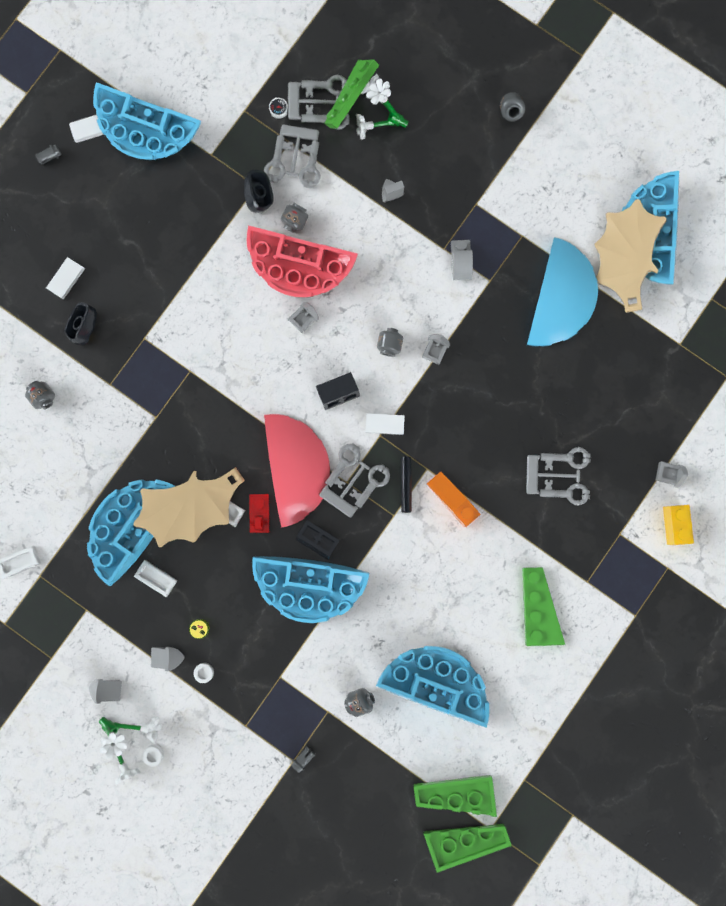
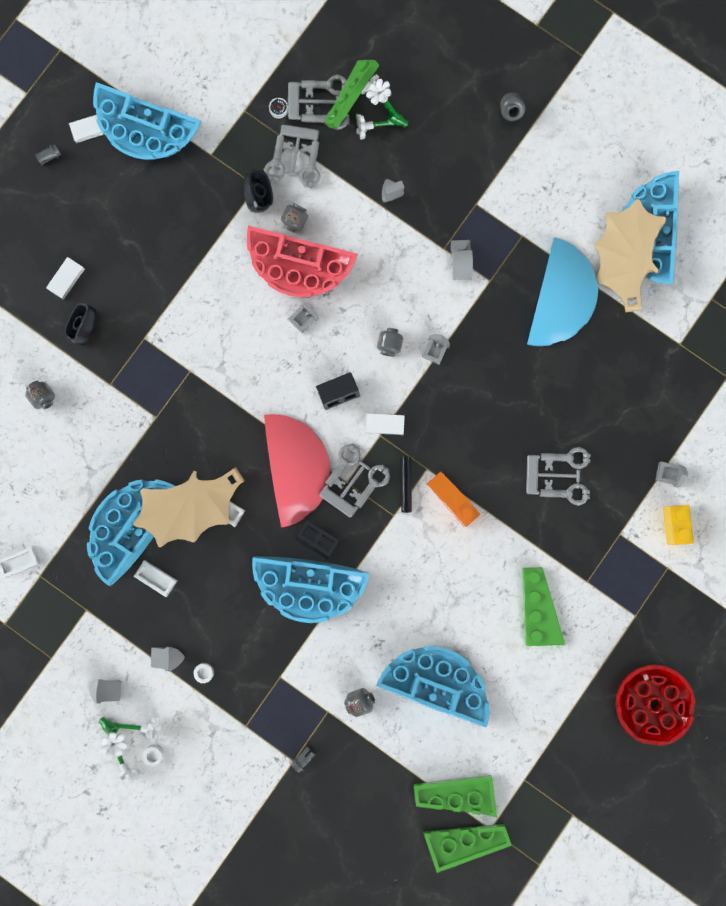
(199, 629): tile -> none
(259, 513): red hinge -> none
(673, 710): none -> red brick

